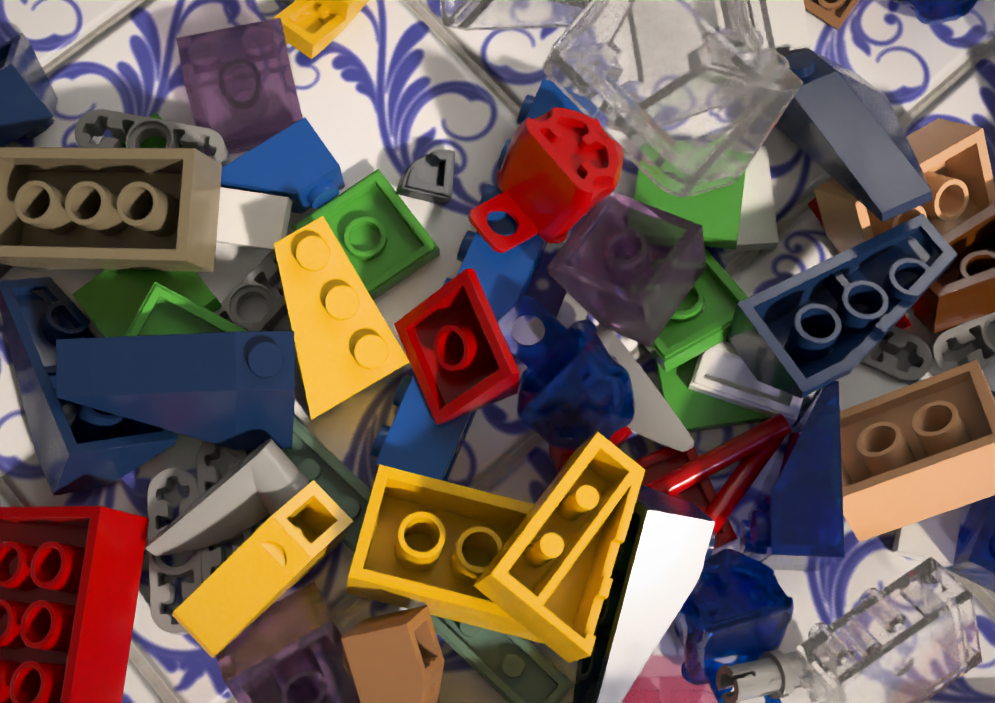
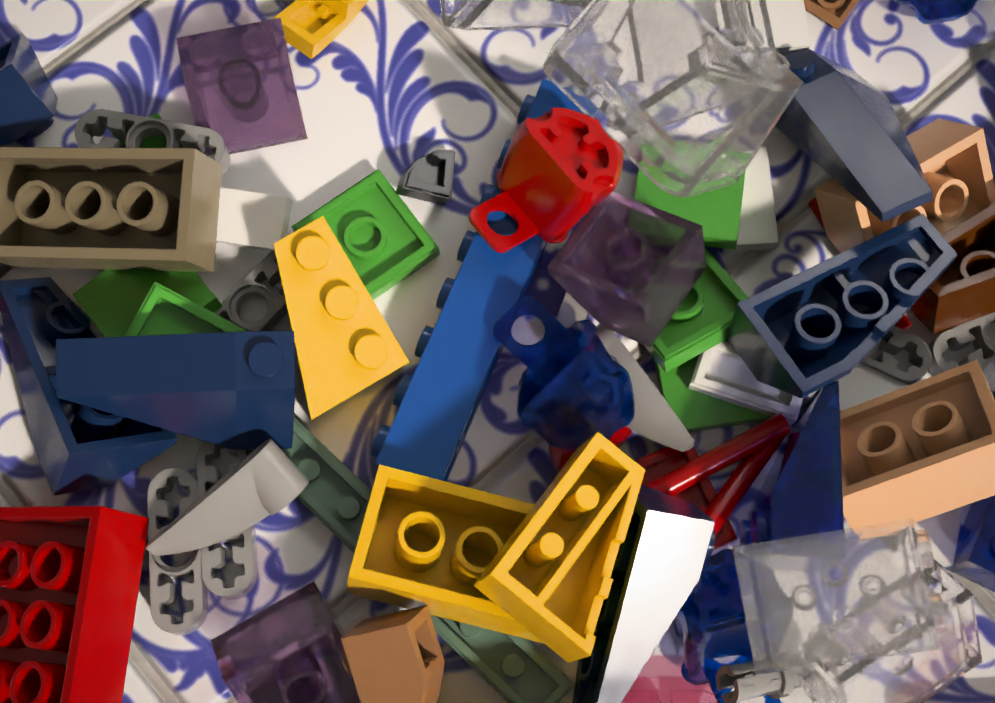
(263, 568): yellow slope -> none
(290, 166): blue slope -> none
(458, 350): red slope -> none
(839, 596): none -> clear piece

